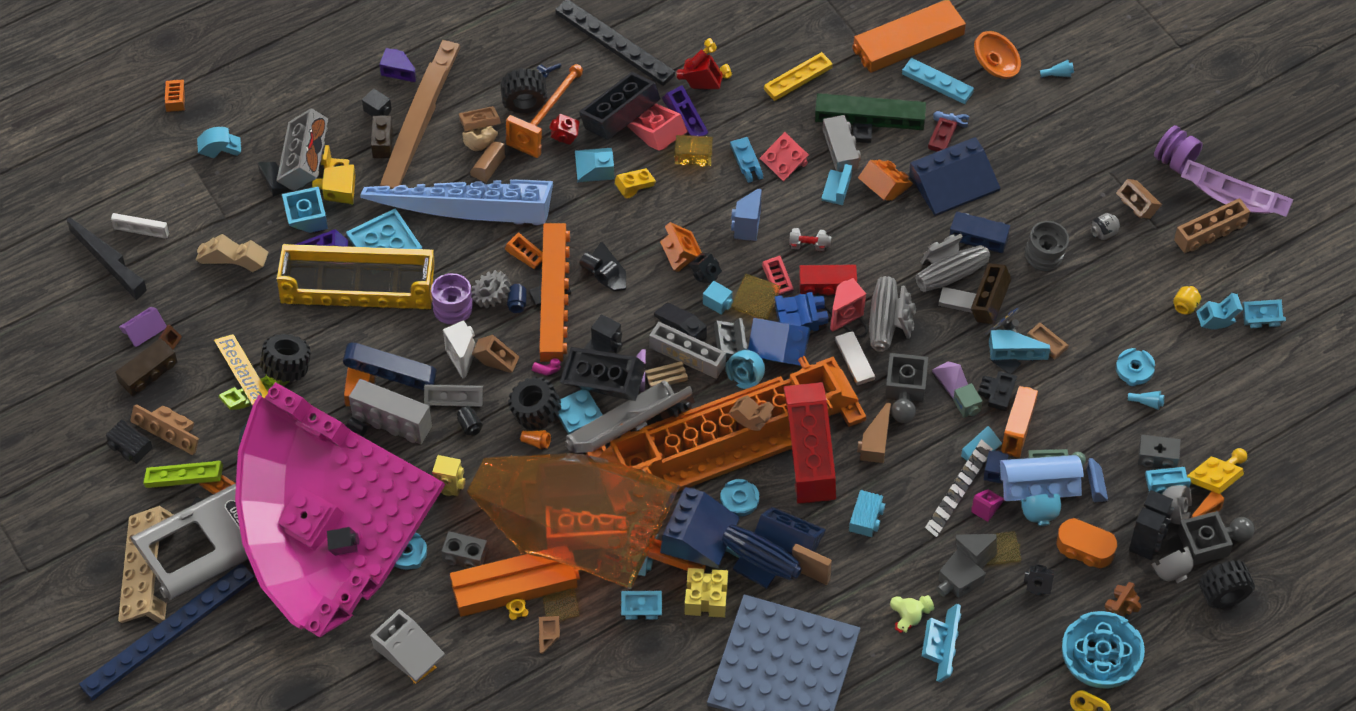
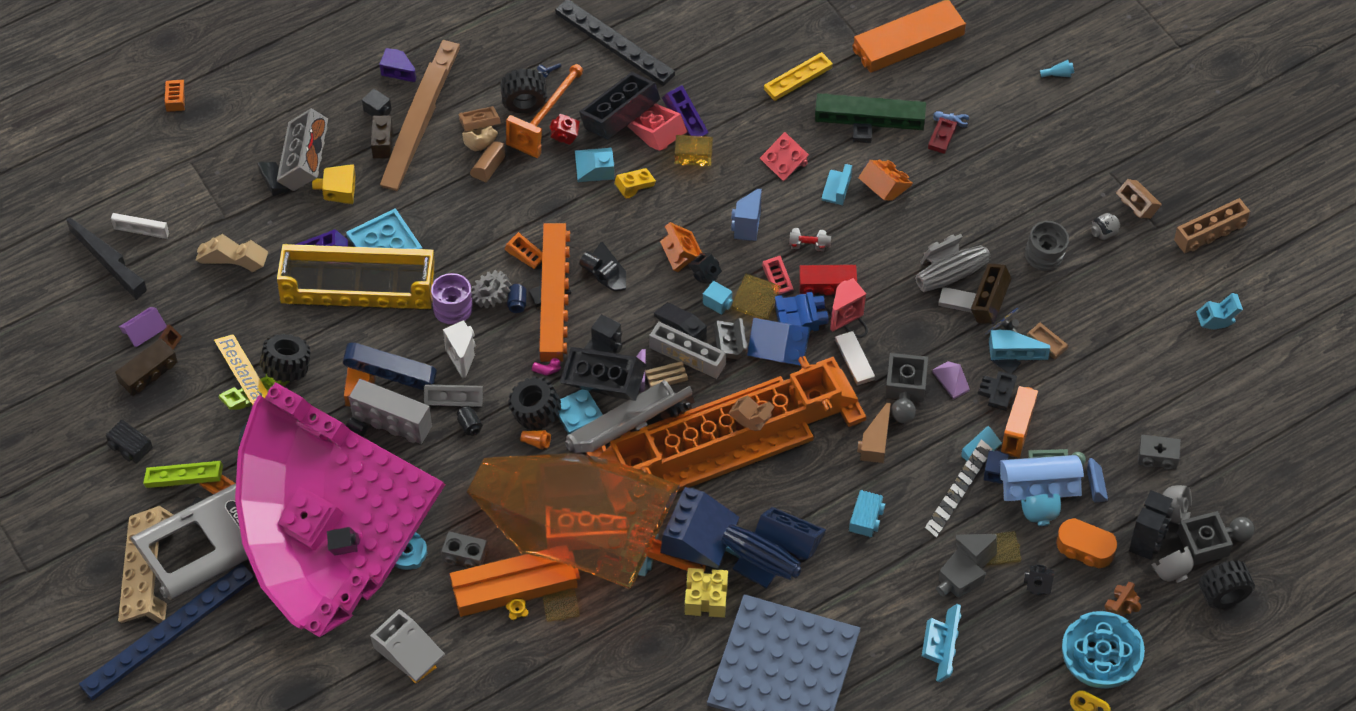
(168, 426): medium nougat bracket -> none
(216, 140): medium azure brick -> none
(305, 210): medium azure slope -> none
(328, 162): yellow bracket -> none
(451, 473): light yellow brick -> none
(495, 354): medium nougat slope -> none
(514, 202): light blue wedge -> none
(548, 632): medium nougat slope -> none
(641, 604): medium azure bracket -> none
(703, 71): red torso -> none
(740, 497): medium azure tile -> none
(745, 368): medium azure cylinder -> none
(746, 158): dark azure hinge -> none
(810, 442): red slope -> none
(813, 564): medium nougat tile -> none
(841, 142): light grey brick -> none
(889, 312): light grey plate -> none
(910, 611): yellowish green animal -> none
(937, 80): medium azure plate -> none
(954, 176): dark blue slope -> none
(967, 400): sand green brick -> none
(980, 231): dark blue brick -> none
(986, 504): dark pink slope -> none
(997, 55): orange dish -> none
(1135, 376): medium azure plate -> none
(1151, 399): medium azure cone -> none
(1161, 479): medium azure bracket -> none
(1177, 149): medium lavender wheel -> none
(1187, 300): yellow head -> none
(1212, 503): orange slope -> none
(1218, 474): yellow plate -> none
(1227, 189): lavender piece -> none
(1263, 312): medium azure bracket -> none

